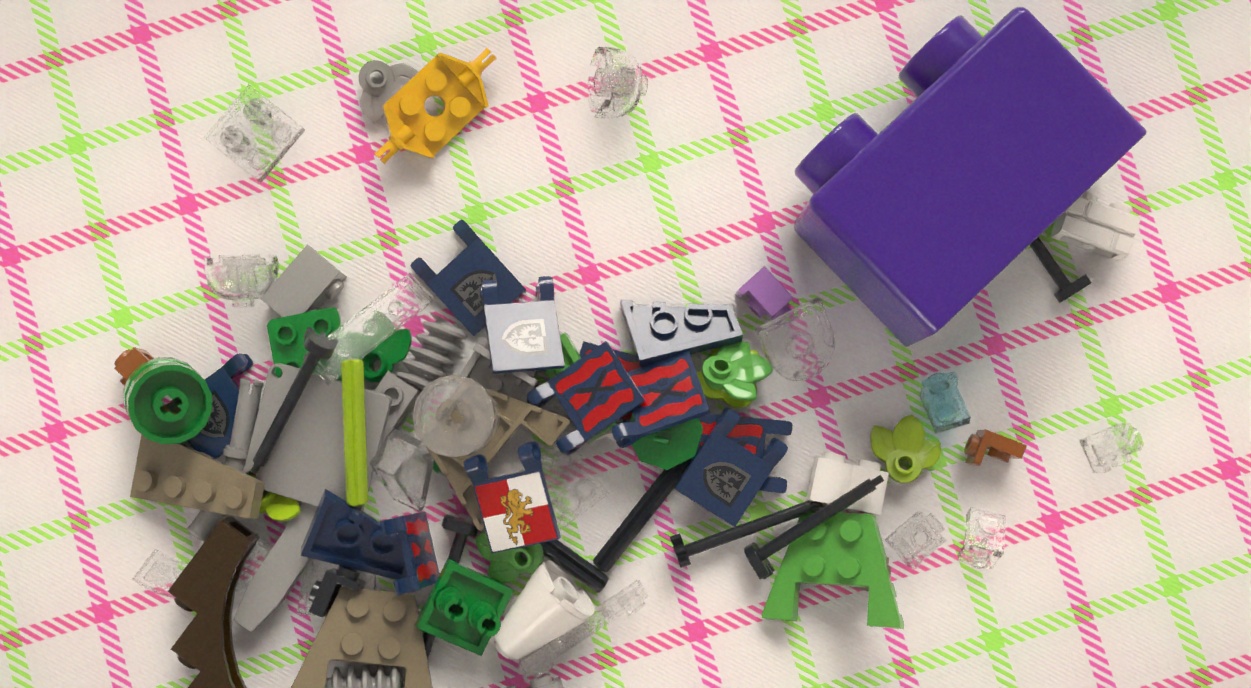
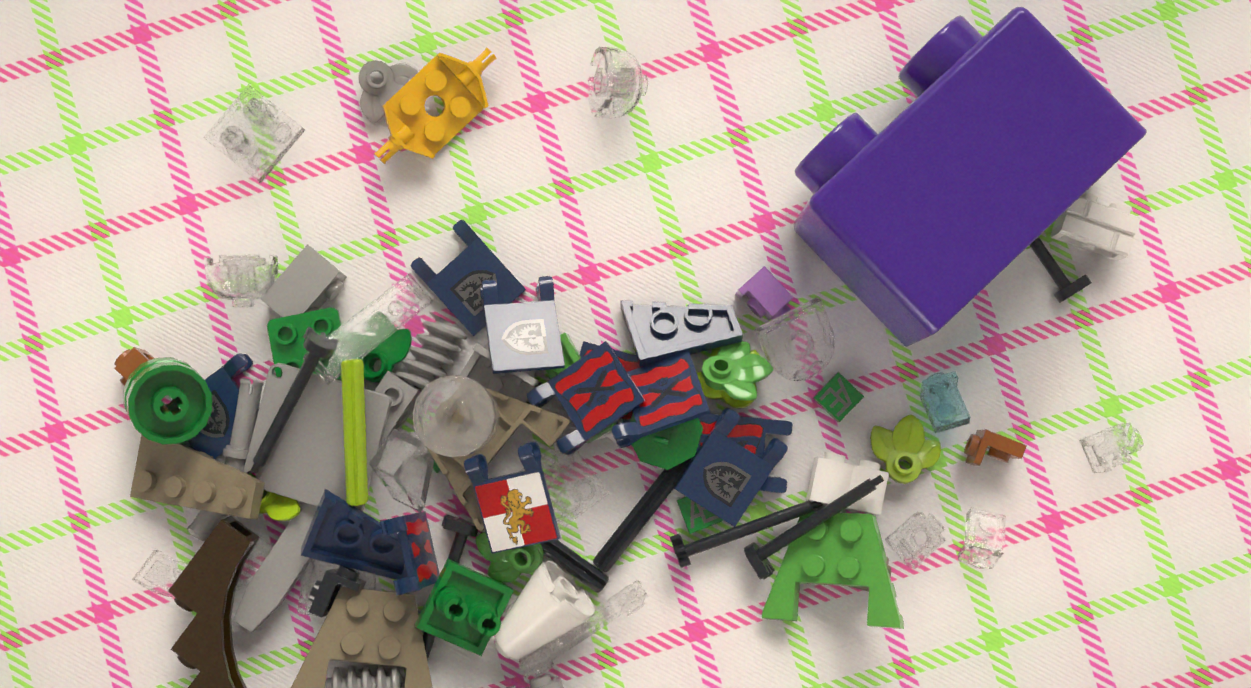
(696, 516): none -> green tile
(838, 397): none -> green tile

